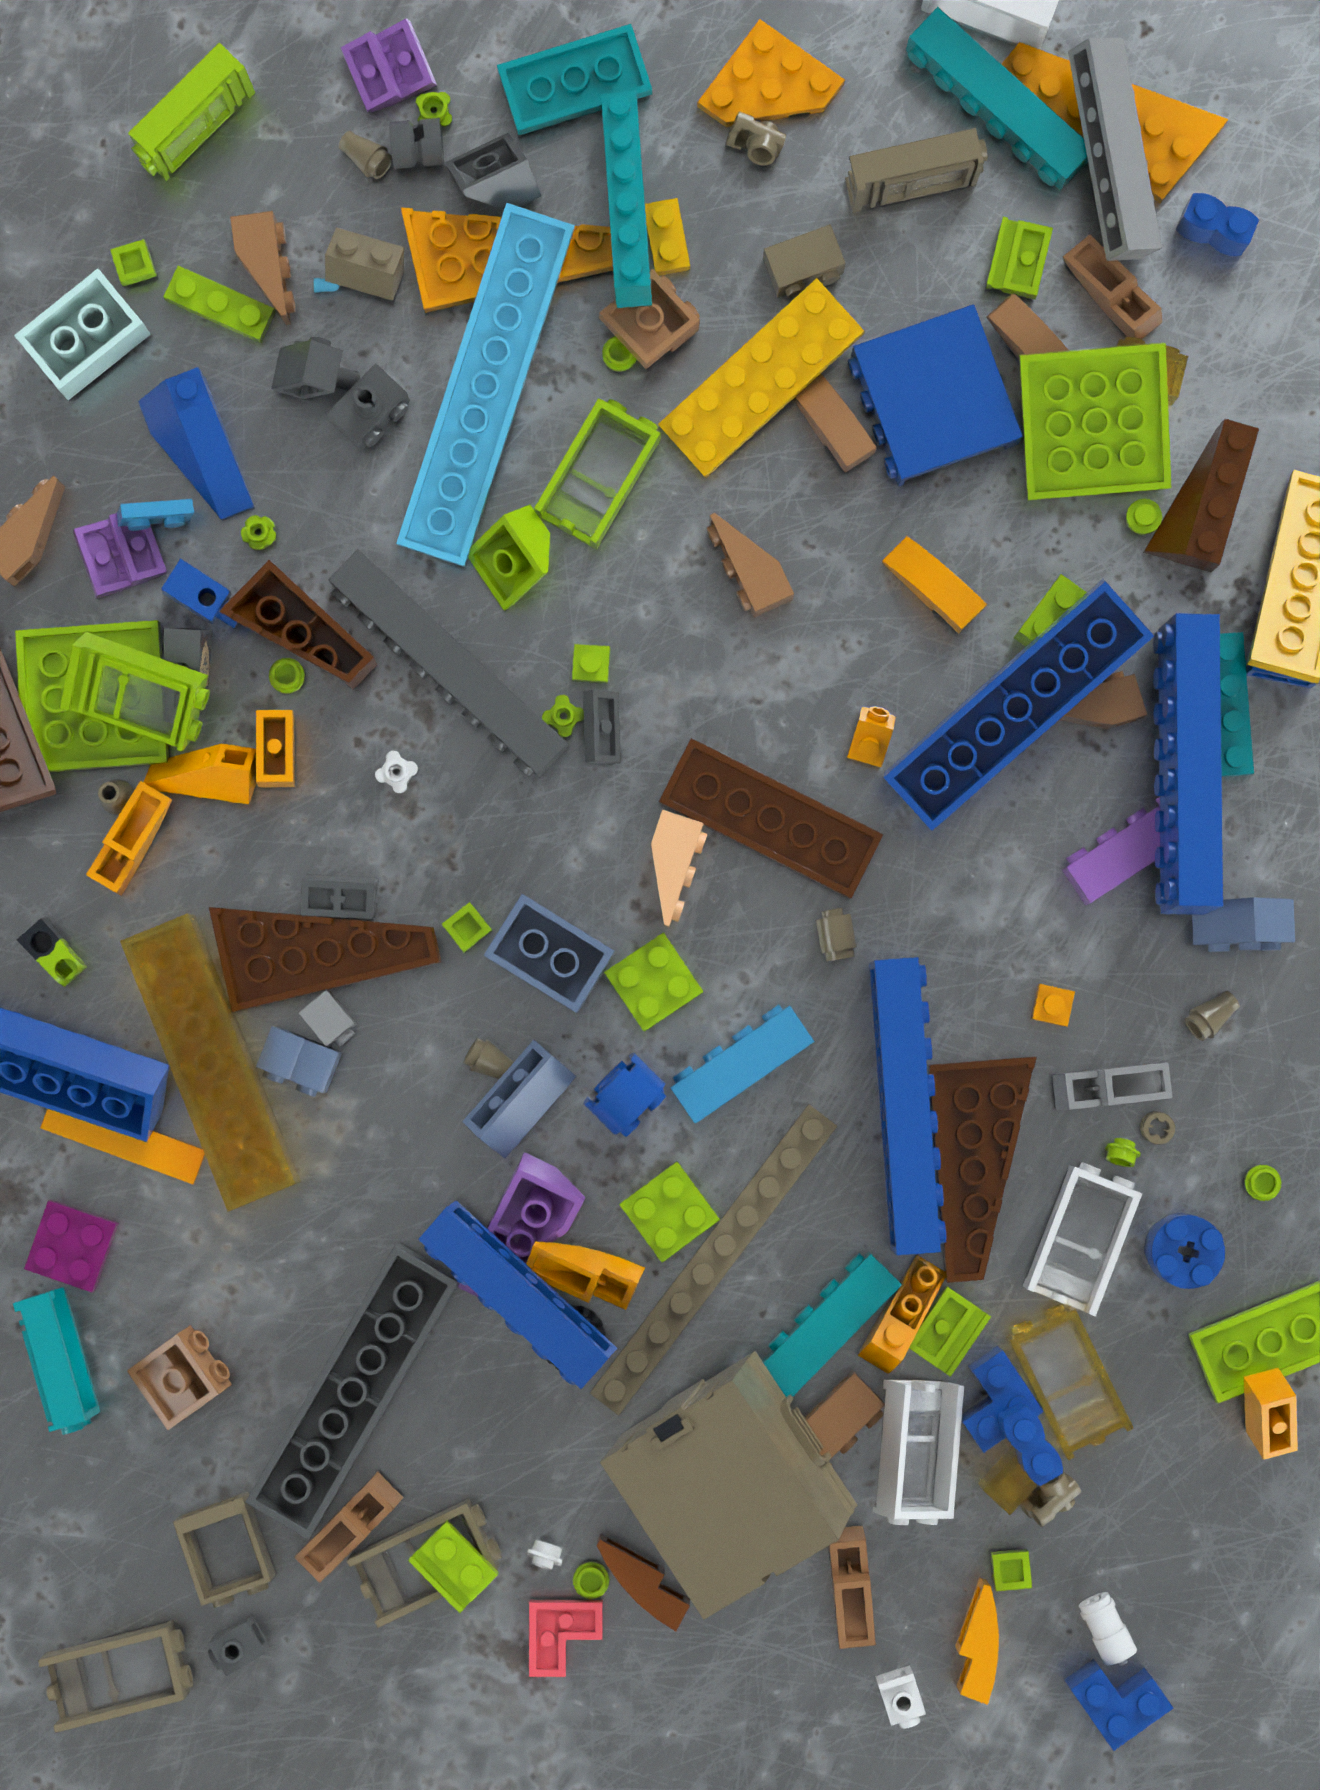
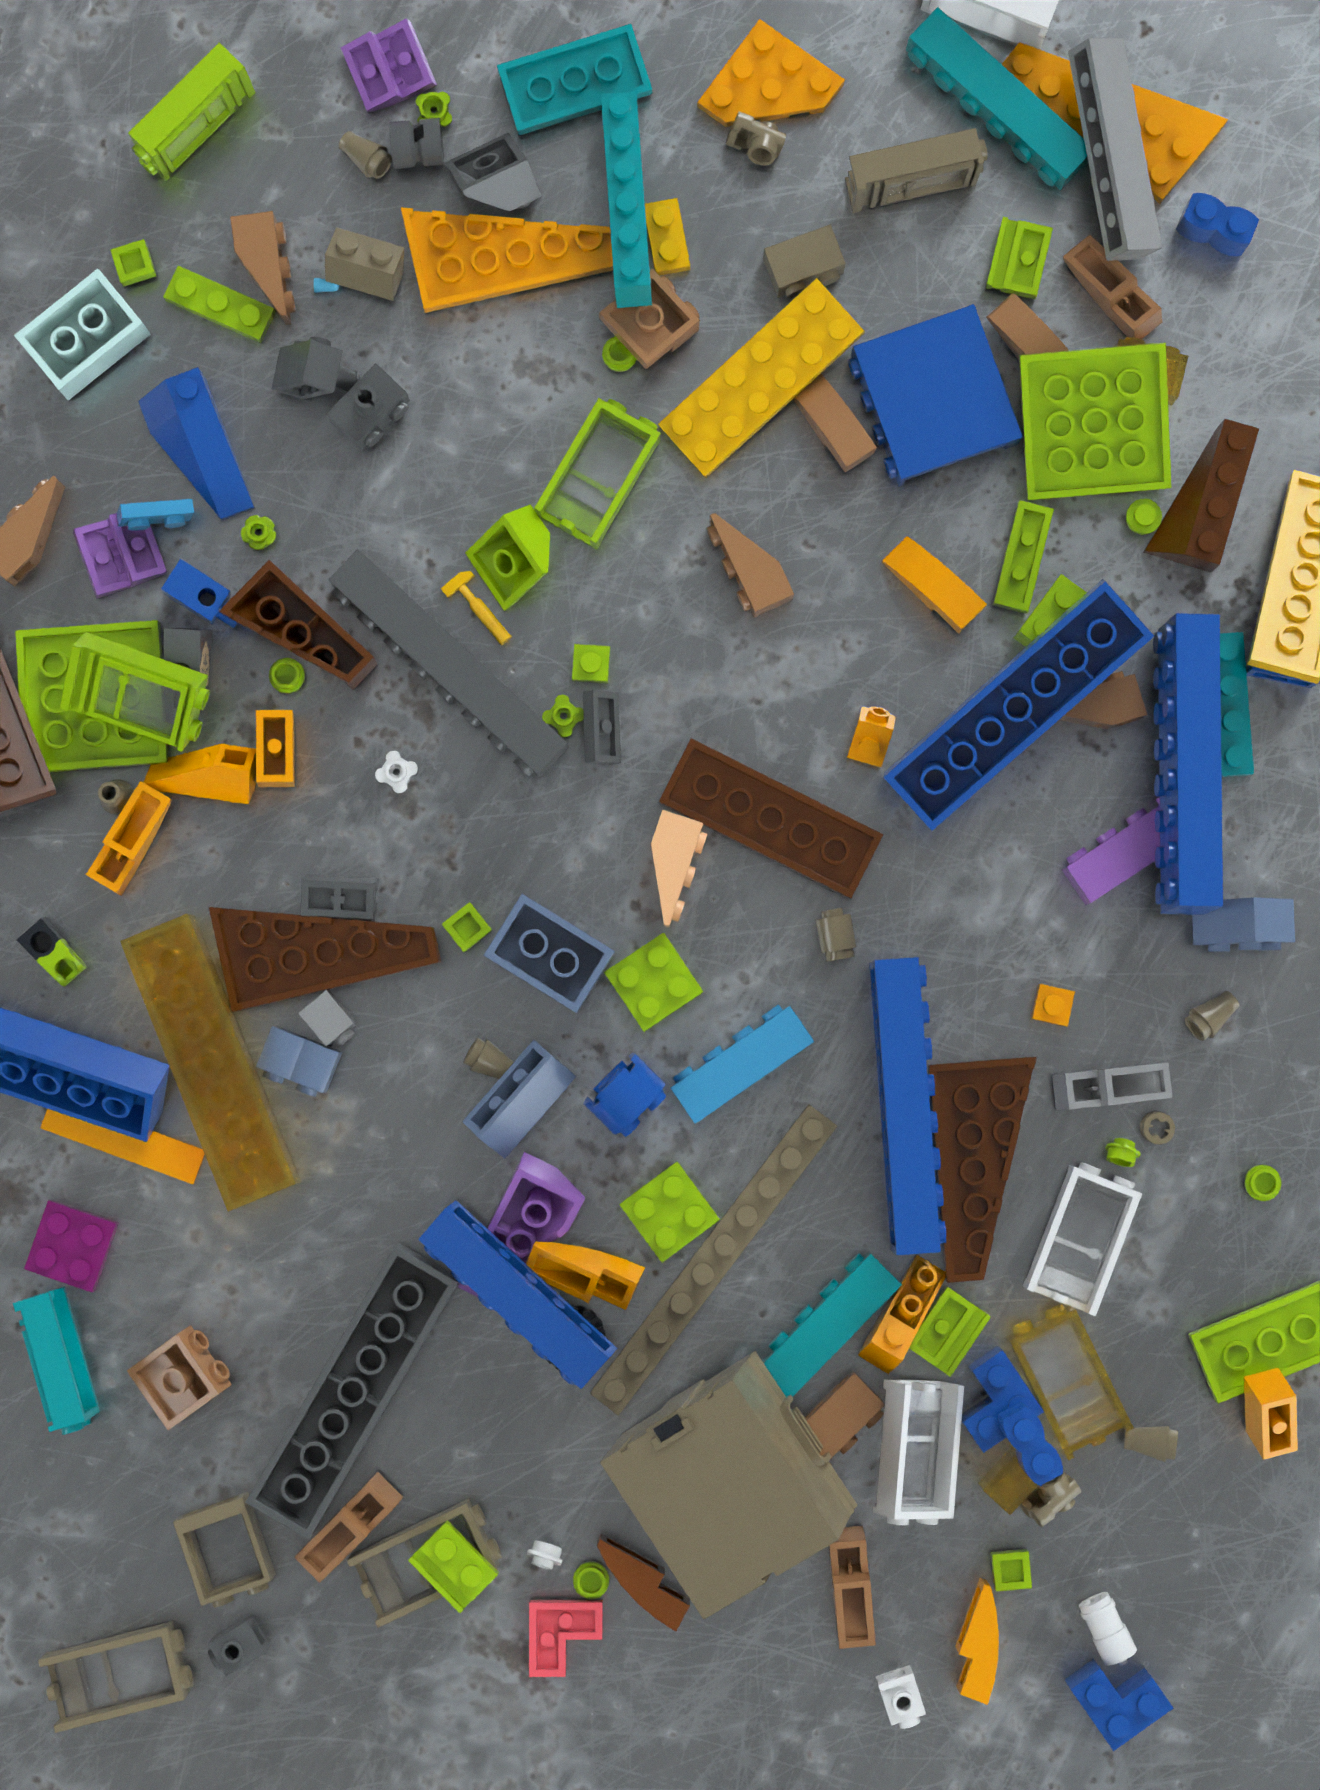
(477, 605): none -> yellow piece
(485, 385): medium azure plate -> none
(1023, 557): none -> lime plate
(1154, 1442): none -> dark tan cone
(1192, 1270): blue brick -> none

